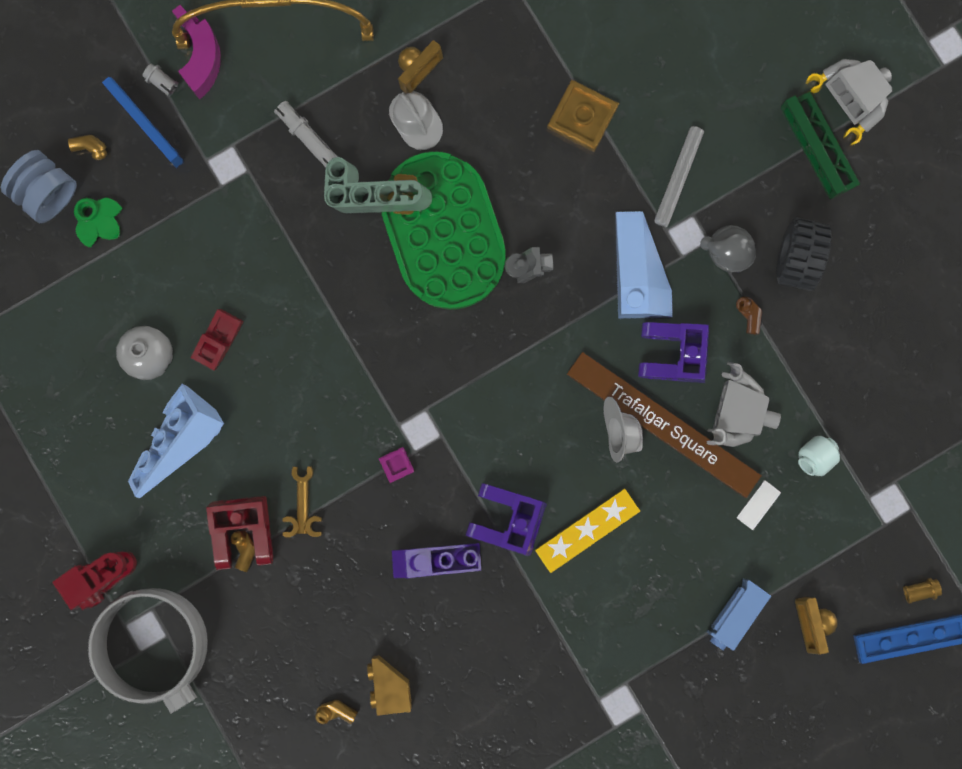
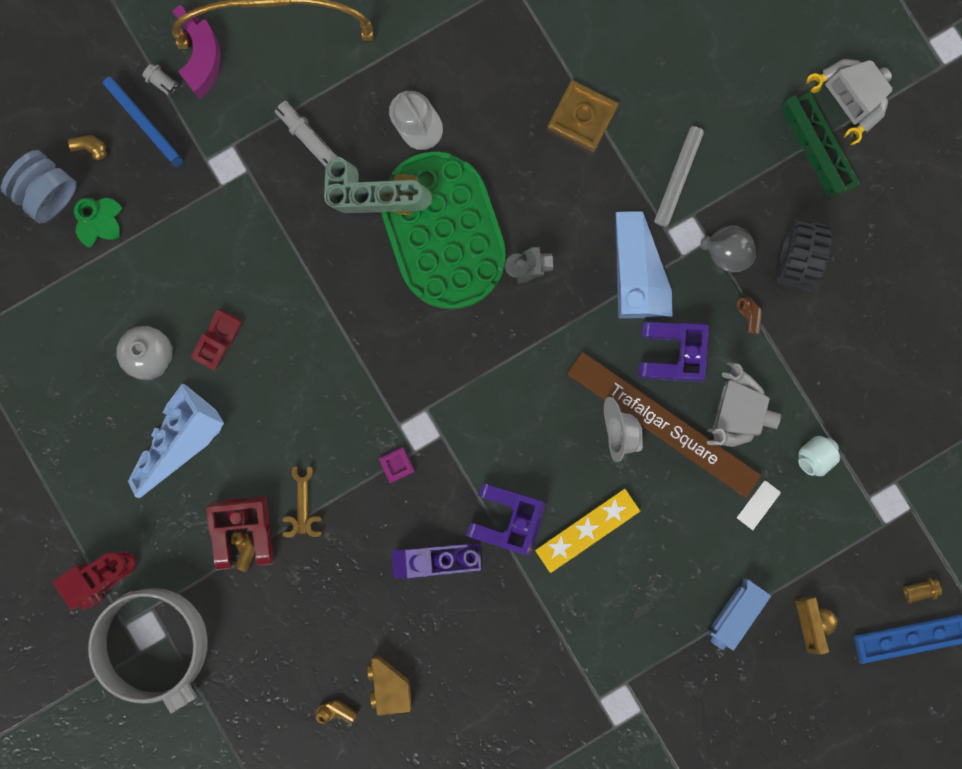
(417, 65): pearl gold tile -> none

